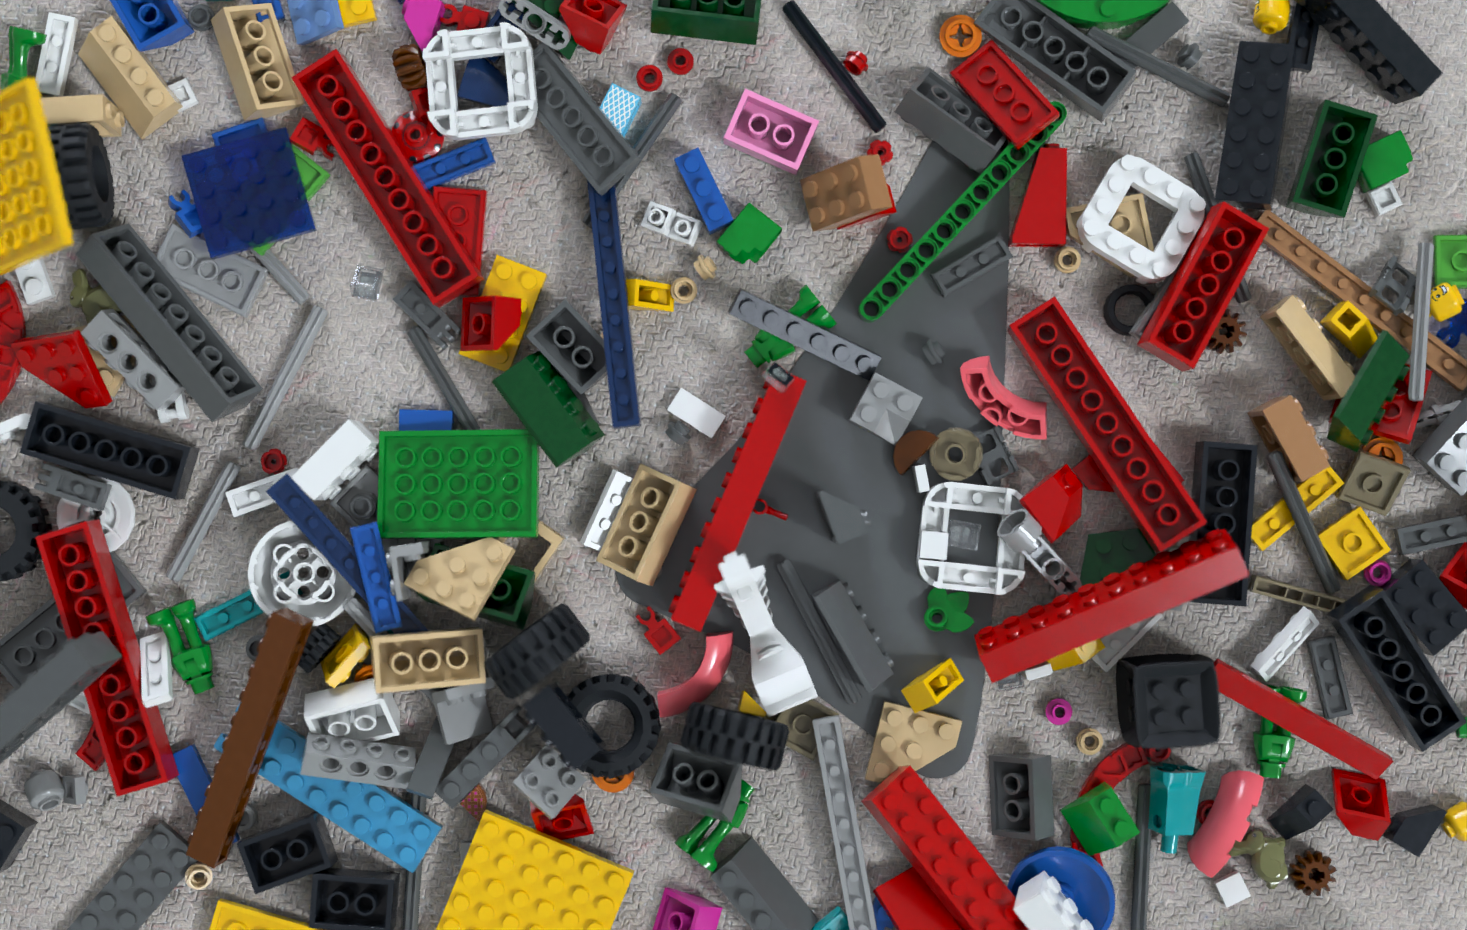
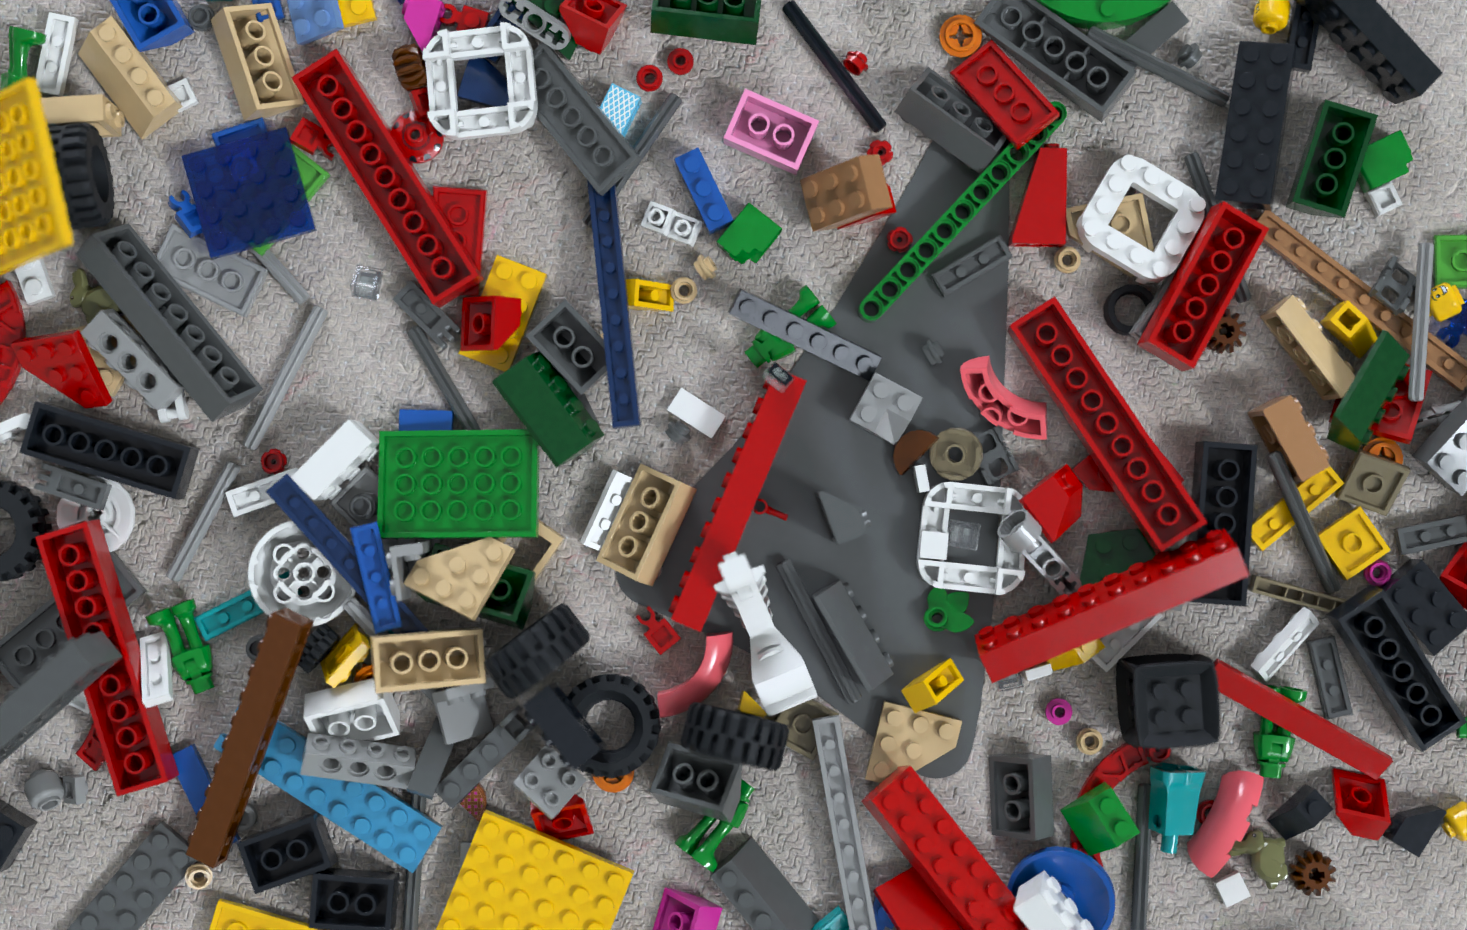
(455, 163): blue tile -> none

